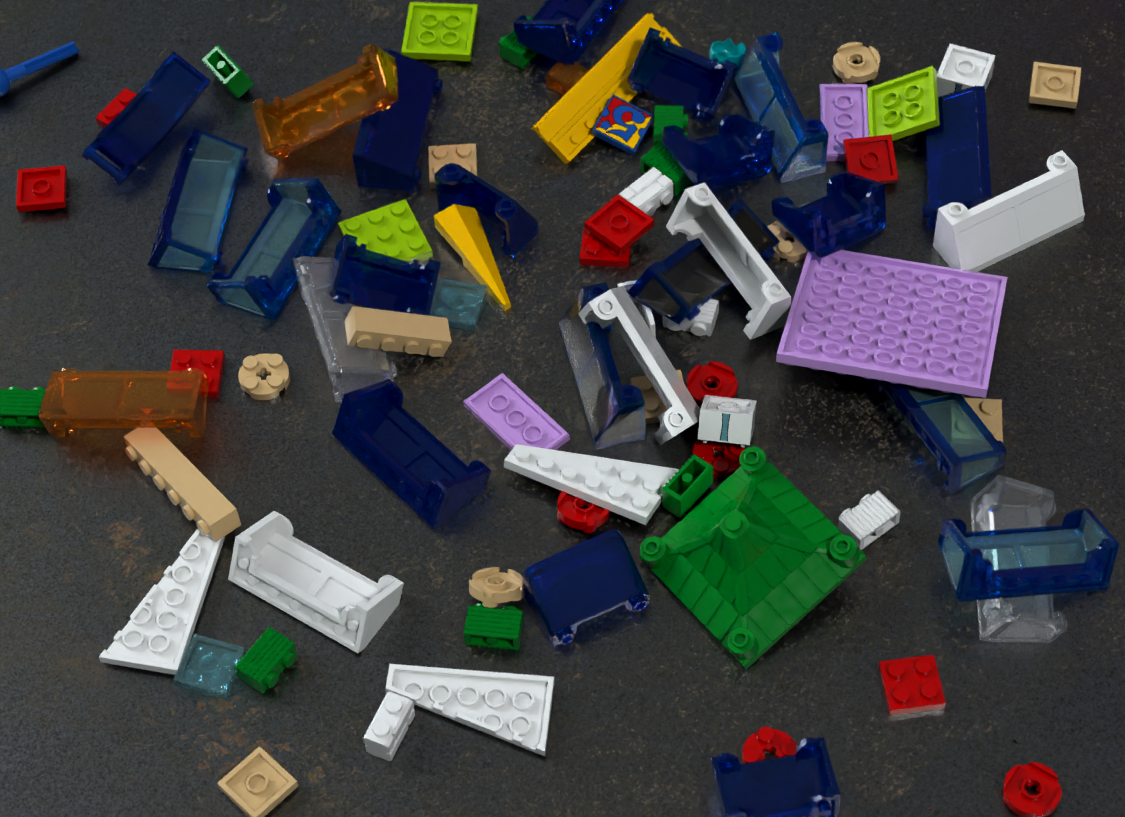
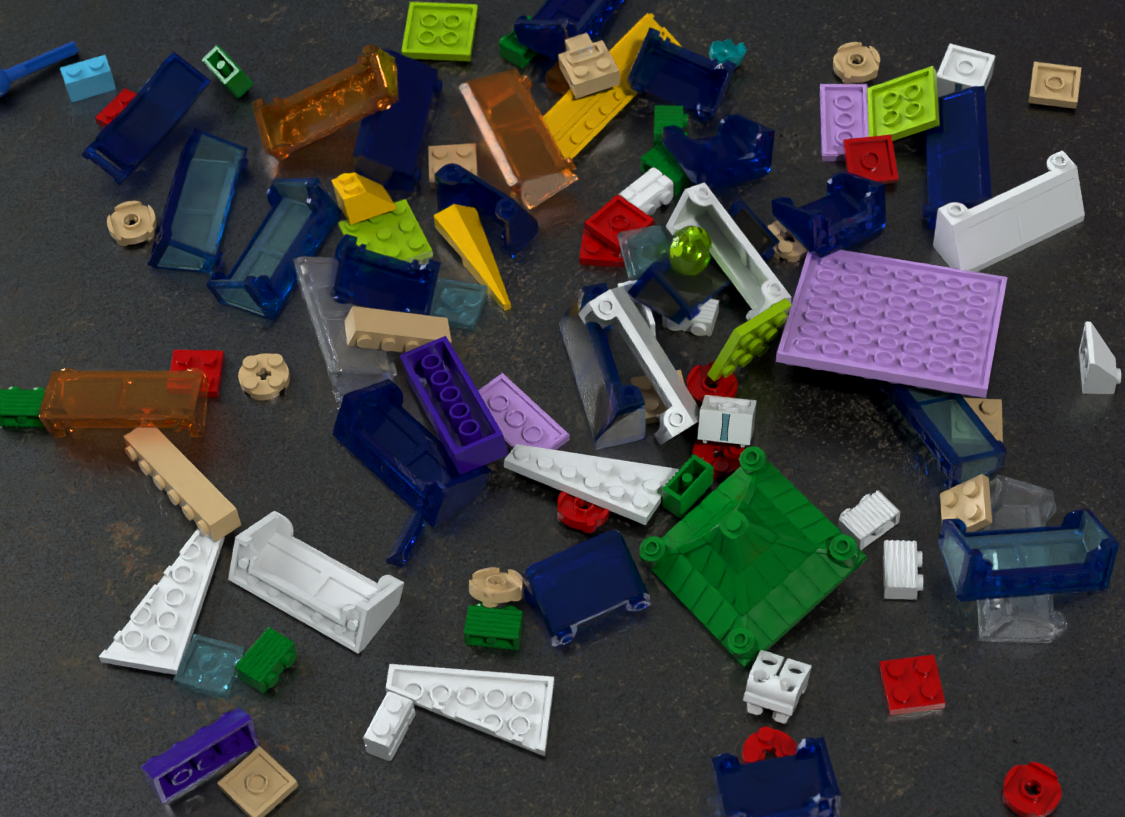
(41, 188): red plate -> none
(88, 78): none -> medium azure brick
(127, 234): none -> tan plate
(200, 754): none -> dark purple slope
(361, 197): none -> yellow slope
(406, 540): none -> clear blue slope
(453, 405): none -> dark purple brick
(519, 136): none -> clear orange windscreen
(588, 66): none -> tan piece
(622, 124): tile -> none
(643, 248): none -> clear light blue plate
(690, 250): none -> clear neon green tile
(750, 340): none -> lime plate
(775, 686): none -> white hips
(798, 142): windscreen -> none
(901, 570): none -> white brick
(968, 502): none -> tan plate
(1097, 364): none -> white slope

